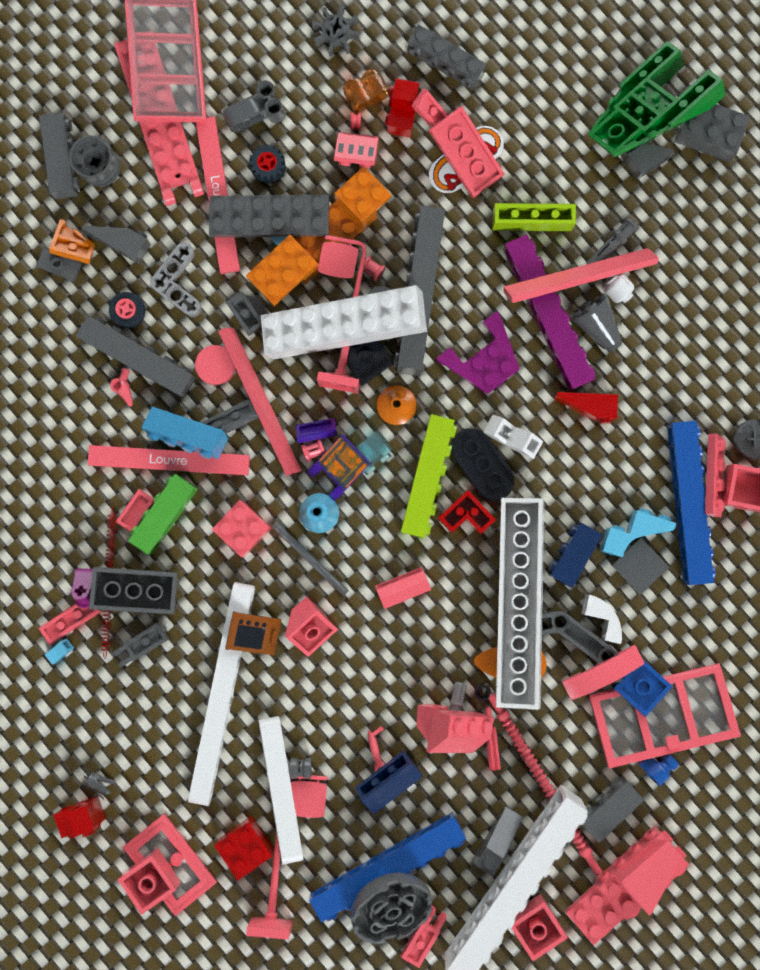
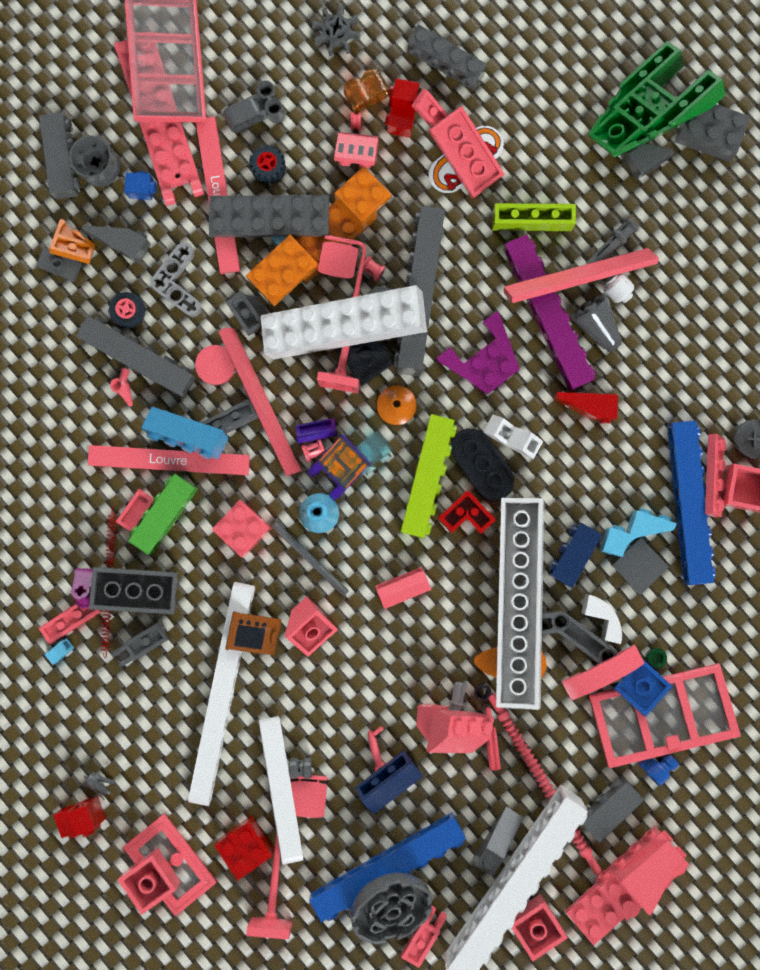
(140, 186): none -> blue brick
(656, 657): none -> dark green tile

